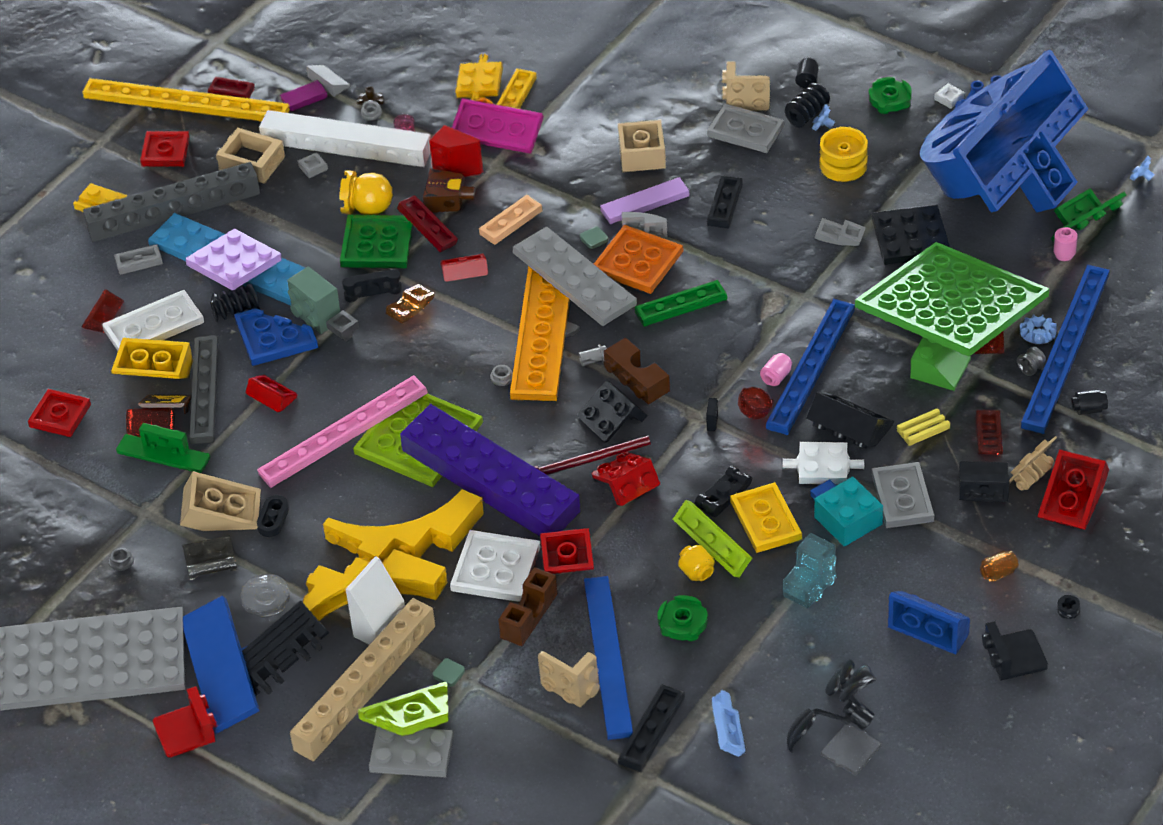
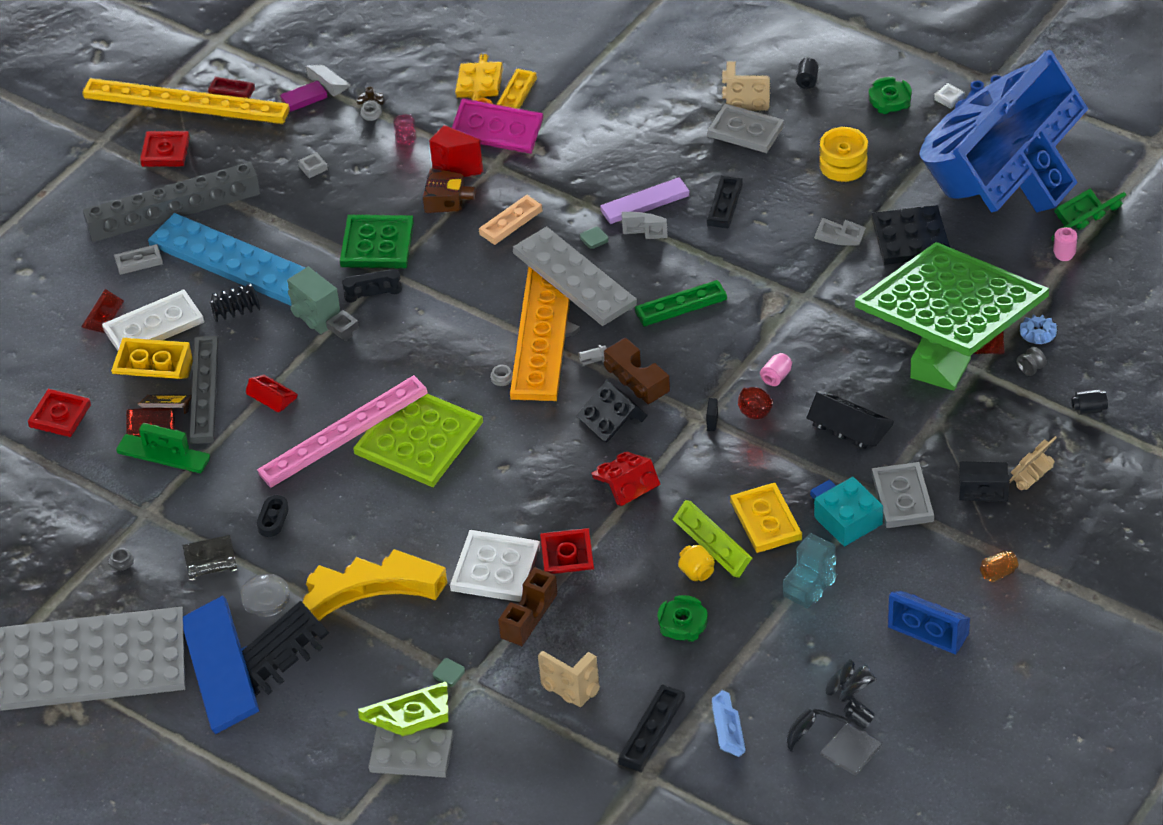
(96, 195): yellow plate -> none
(187, 726): red bracket -> none
(219, 504): tan slope -> none
(233, 259): lavender plate -> none
(272, 152): tan window -> none
(272, 337): blue plate -> none
(347, 138): white brick -> none
(362, 679): tan brick -> none
(367, 193): yellow tile -> none
(373, 601): white slope -> none
(412, 302): clear orange slope -> none
(427, 223): dark red plate -> none
(442, 527): yellow arch -> none
(464, 267): slope -> none
(489, 472): dark purple brick -> none
(595, 455): dark red bar -> none
(608, 658): blue tile -> none
(638, 258): orange plate -> none
(641, 145): tan brick -> none
(721, 491): black plate -> none
(806, 104): black piece -> none
(810, 367): blue tile -> none
(823, 119): light blue plant -> none
(823, 462): white plate -> none
(921, 424): light yellow tile -> none
(988, 416): clear red slope -> none
(1013, 653): black bracket -> none
(1065, 349): blue plate -> none
(1068, 600): black bush -> none
(1073, 489): red slope -> none
(1143, 170): light blue plant -> none

